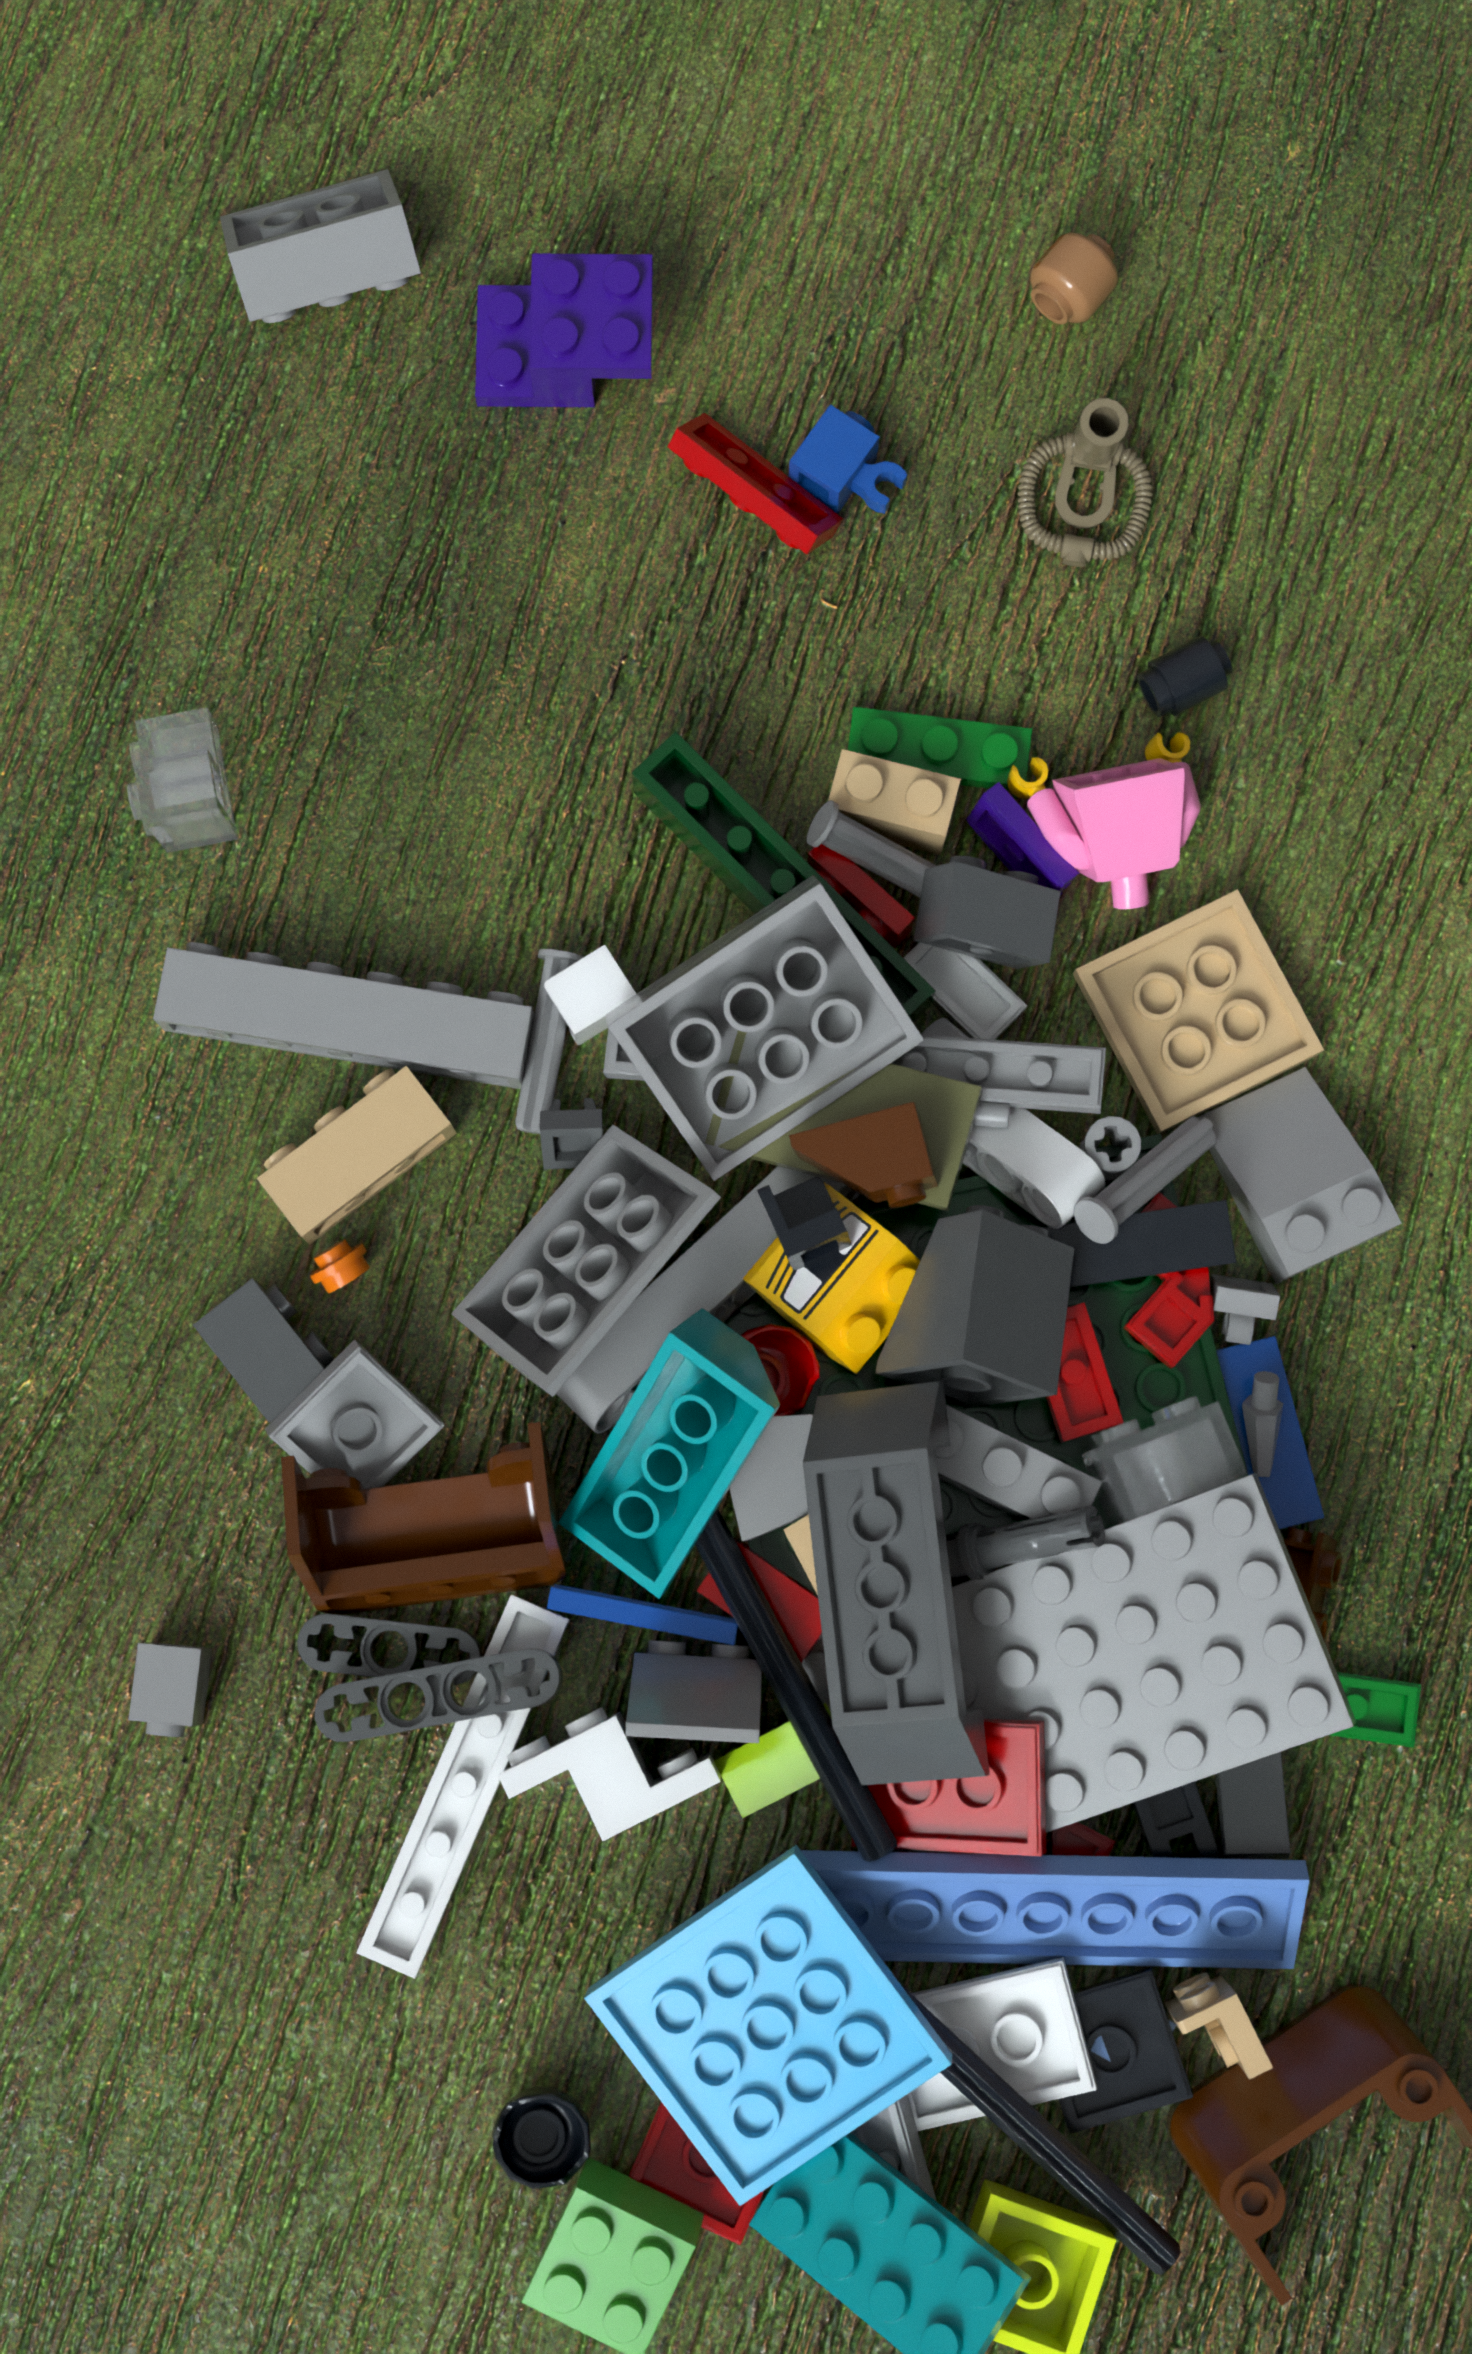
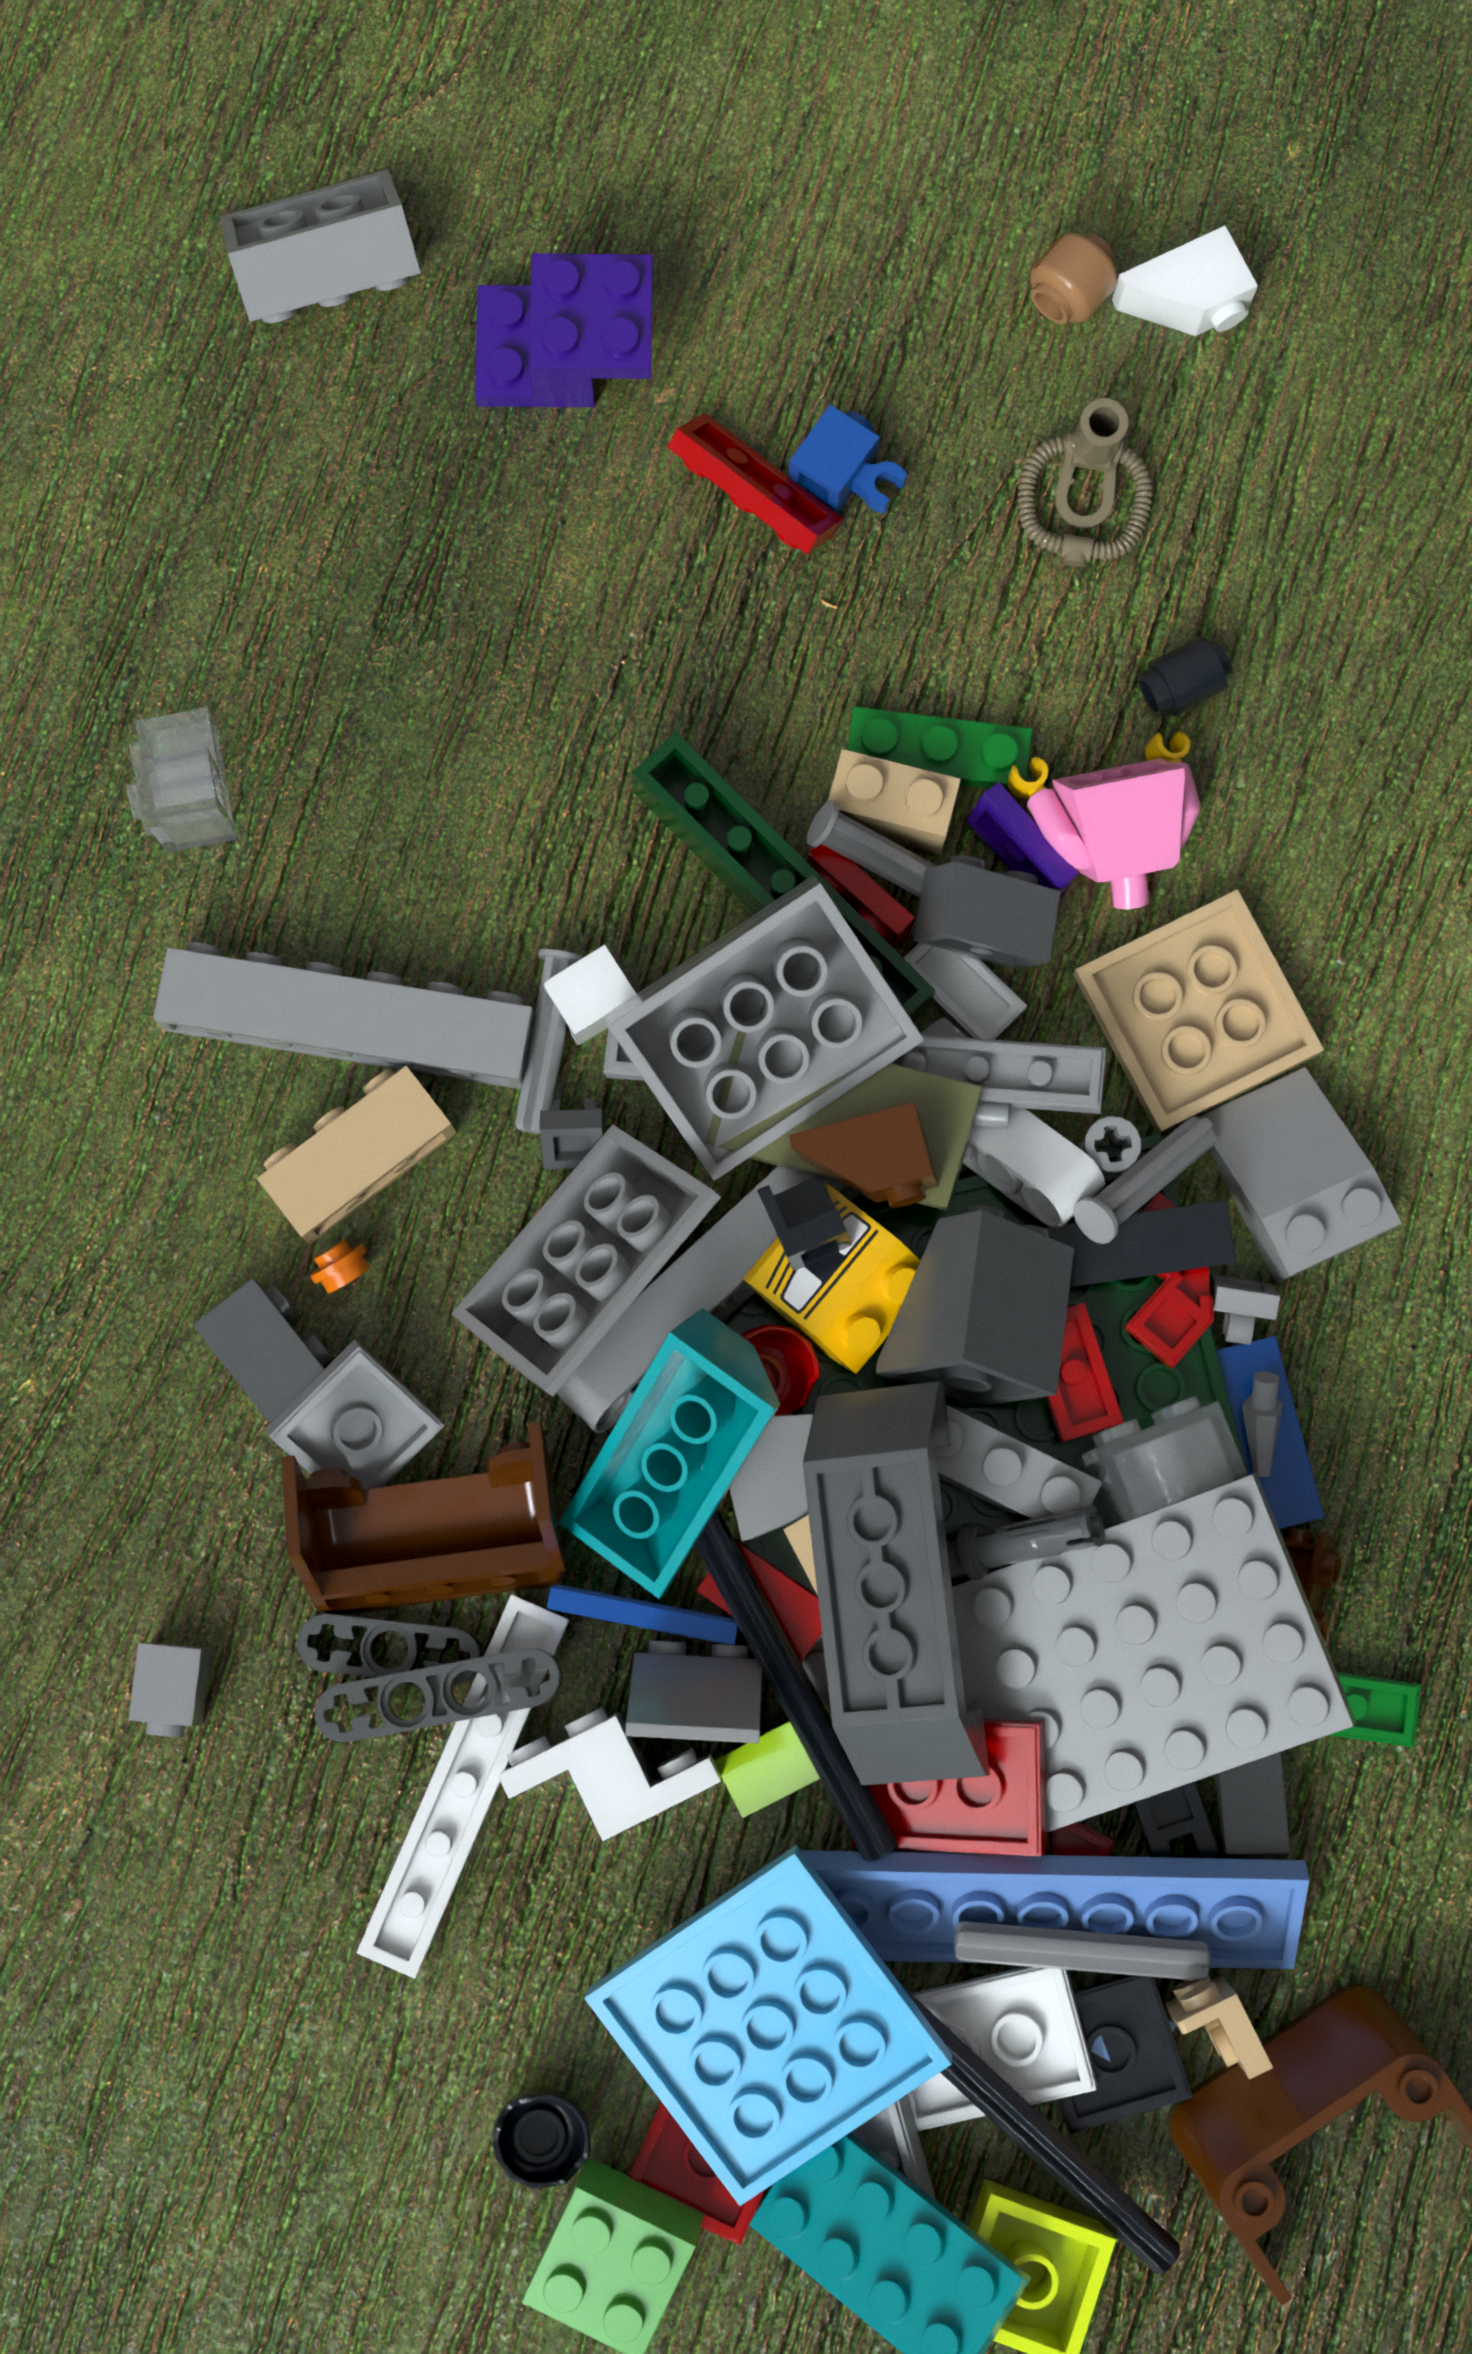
(1081, 1951): none -> light grey axle
(1190, 286): none -> white slope

